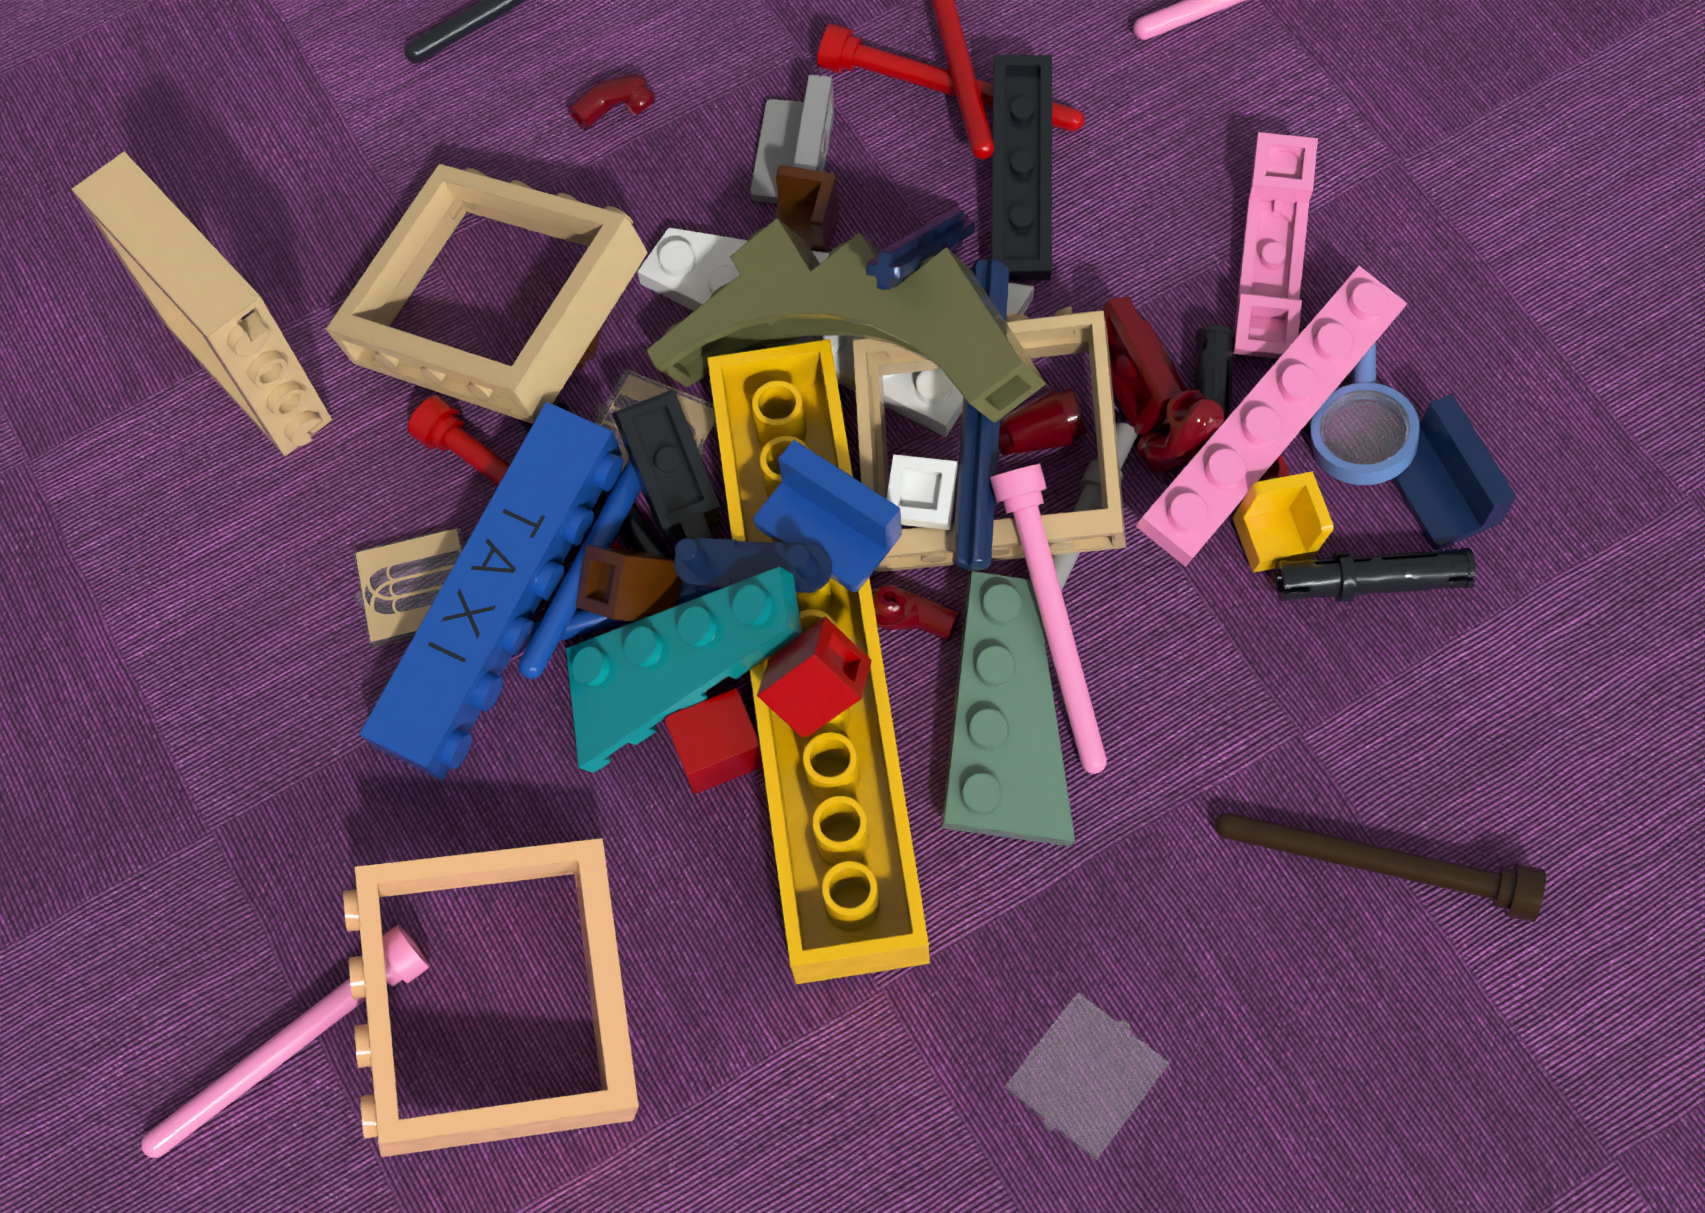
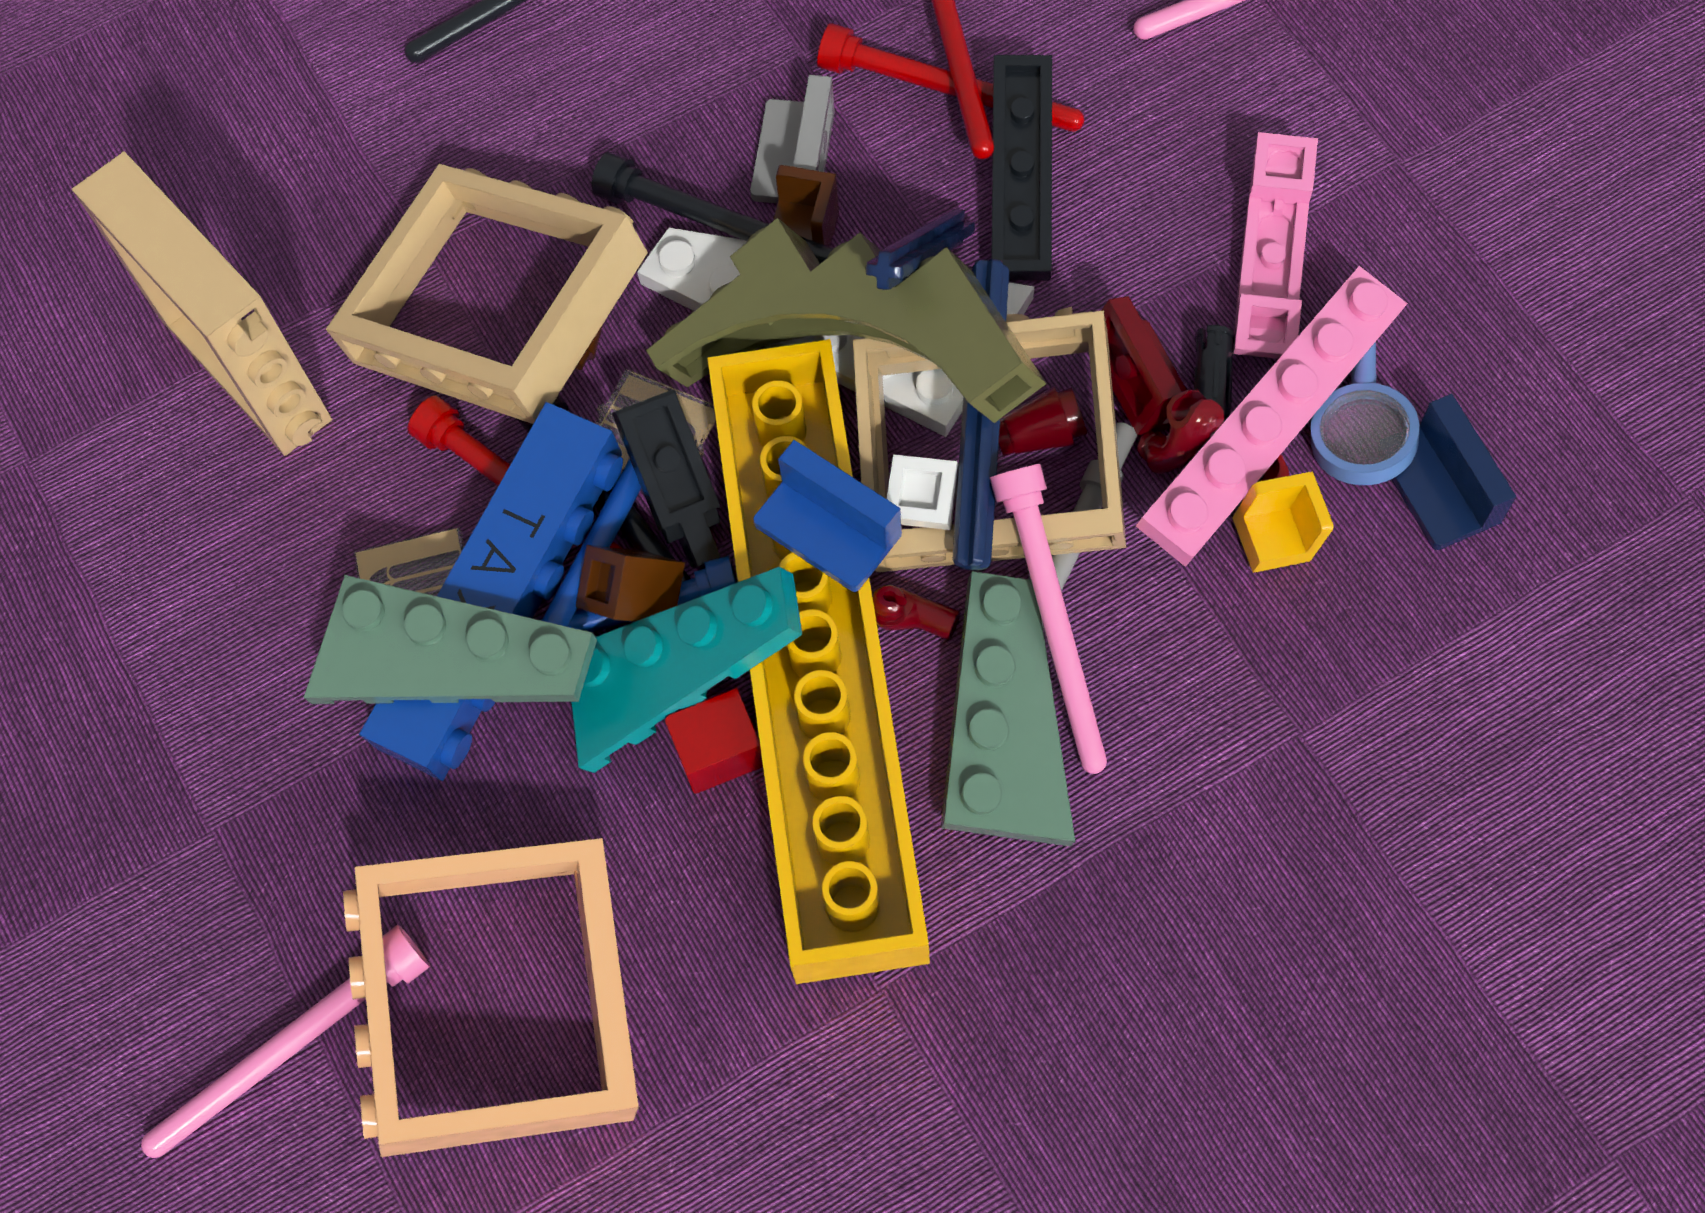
(426, 647): none -> sand green wing
(607, 95): dark red arm -> none
(619, 181): none -> black piece
(727, 562): dark blue piece -> none
(814, 678): red panel -> none
(1087, 1076): clear piece -> none
(1350, 575): black pin -> none
(1515, 889): dark brown piece -> none

